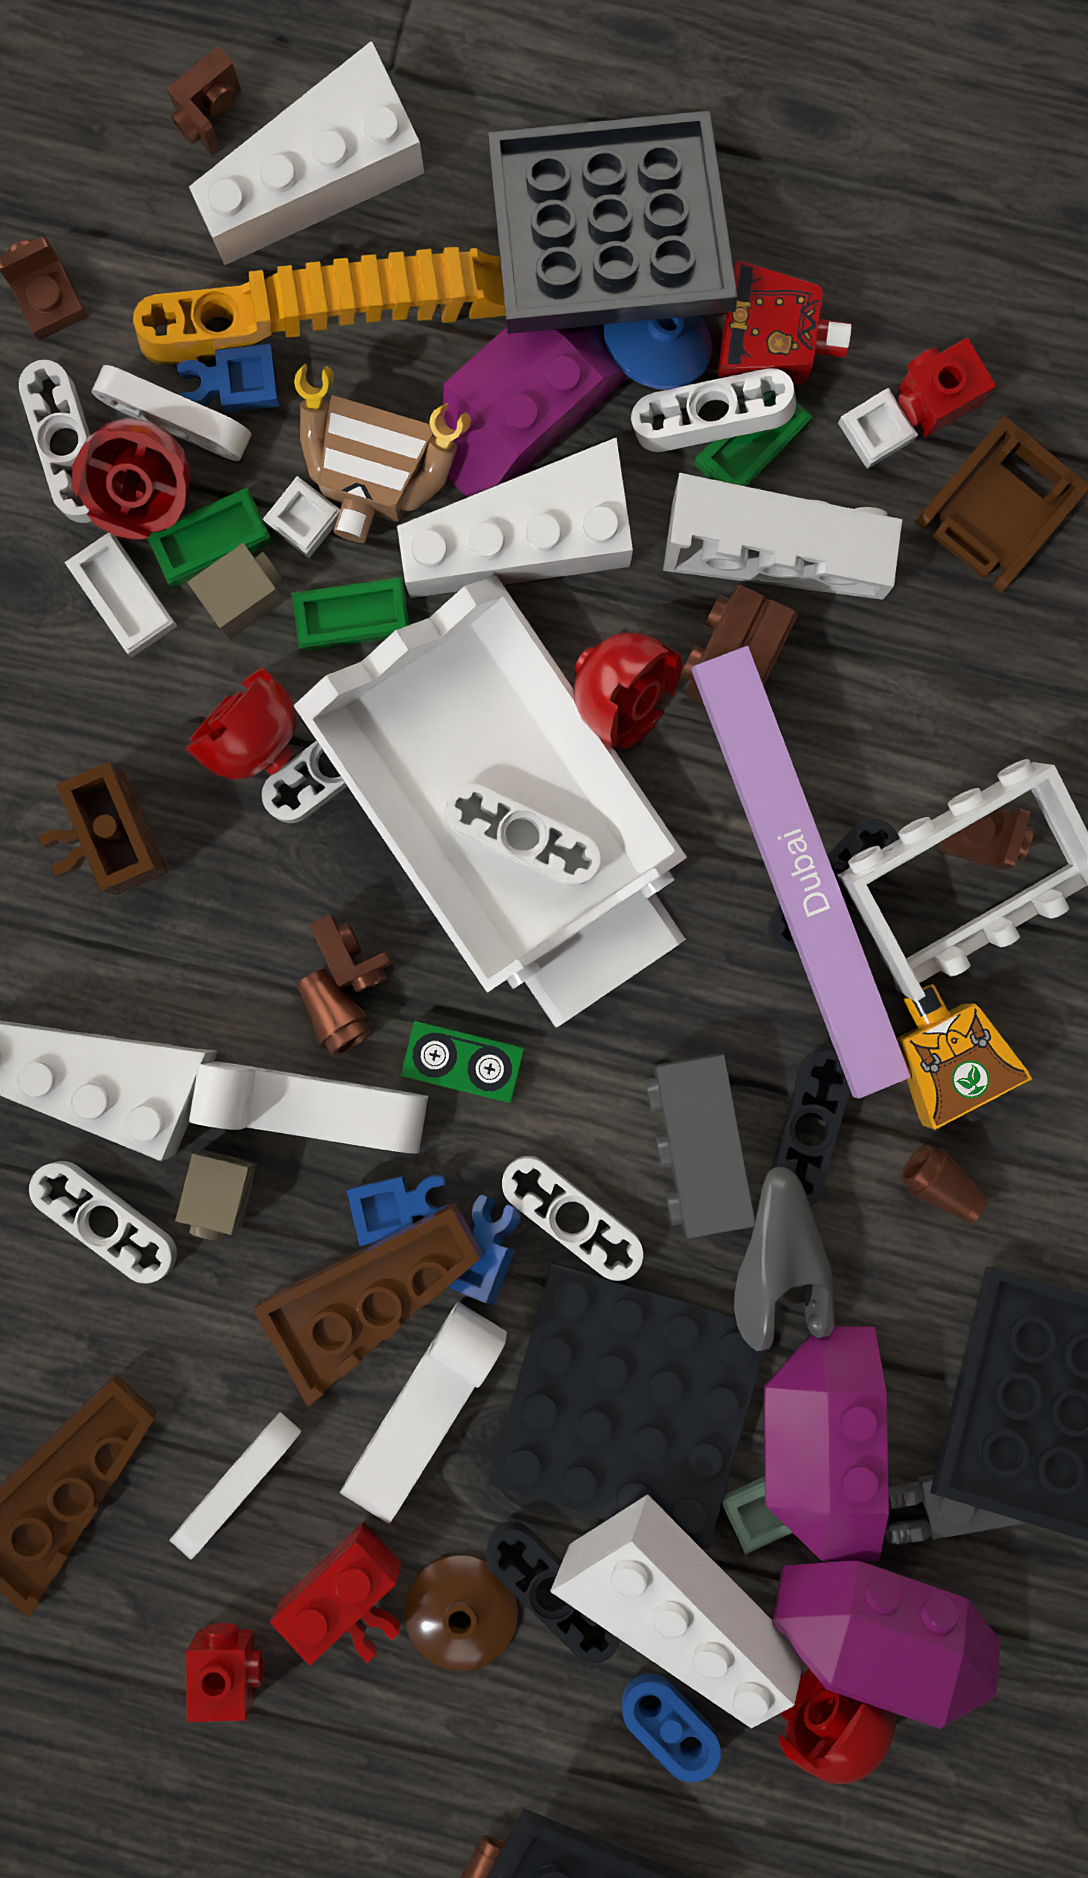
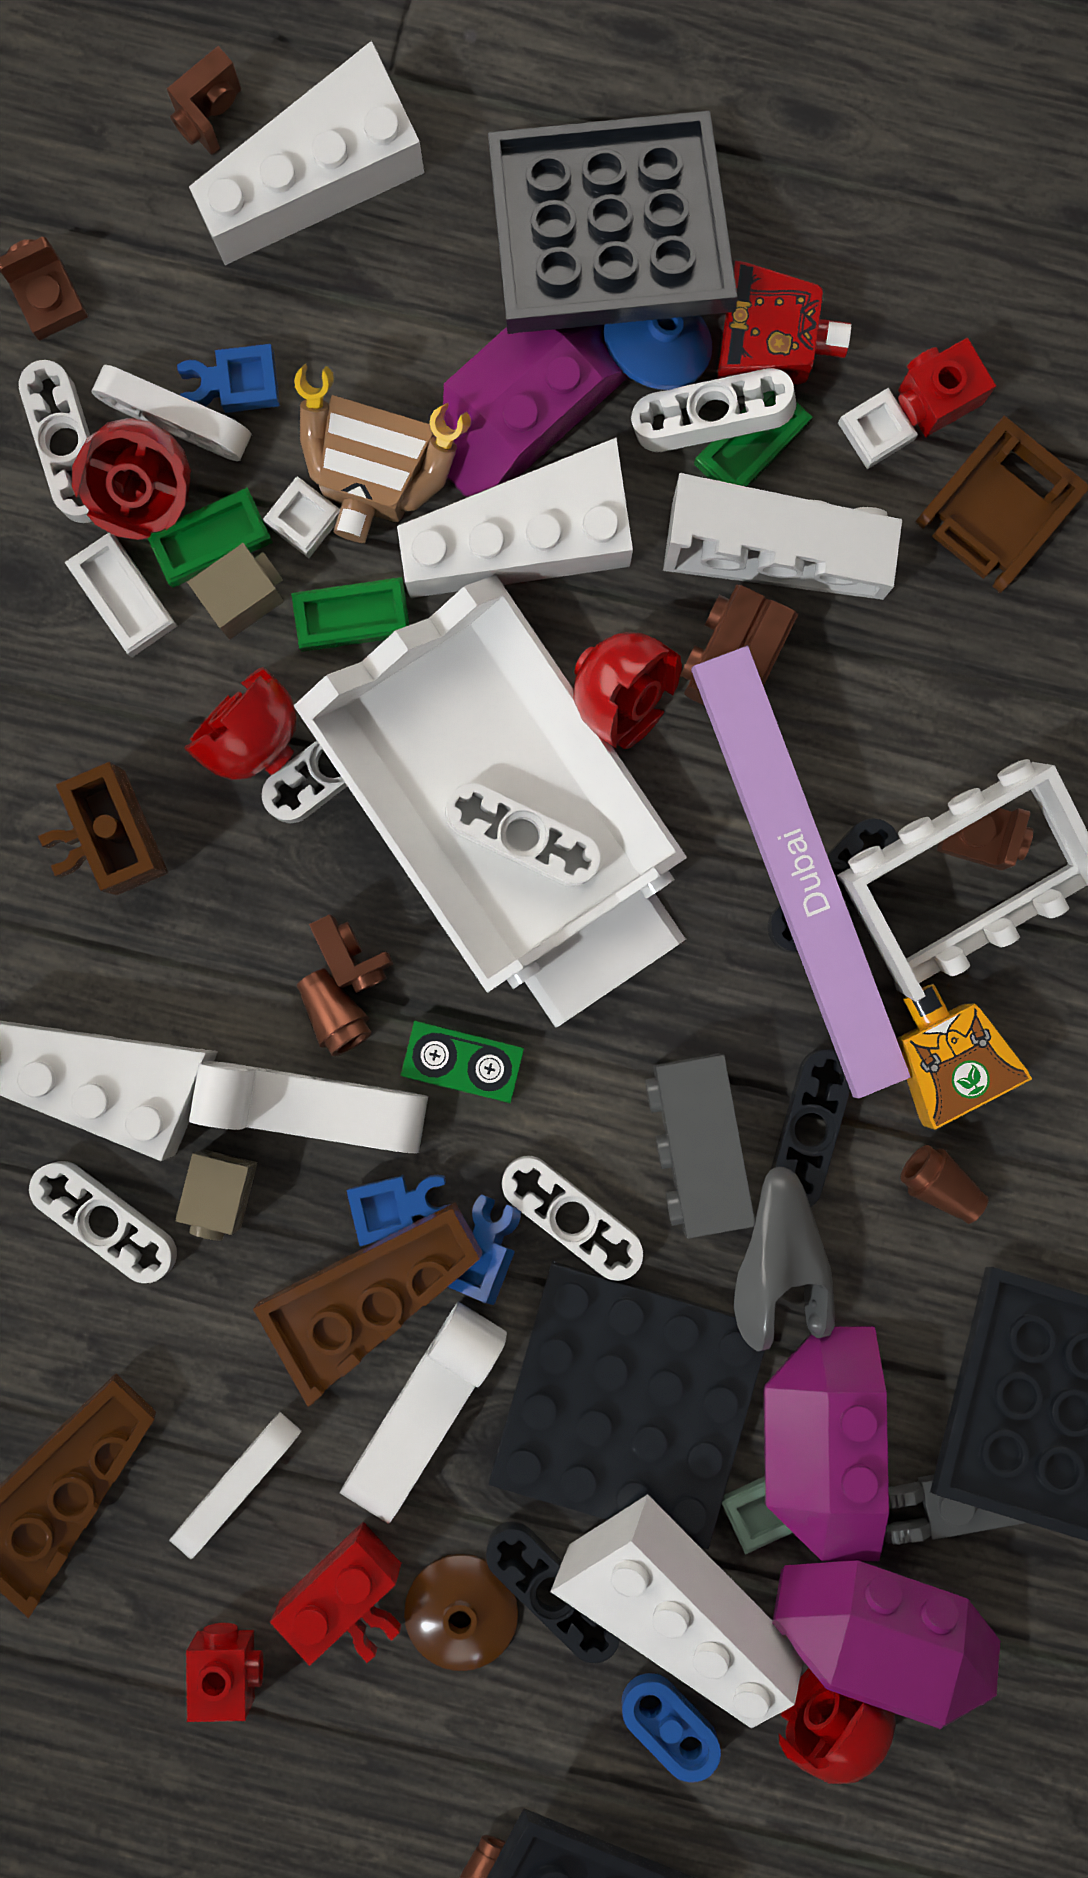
(316, 294): light orange piece -> none

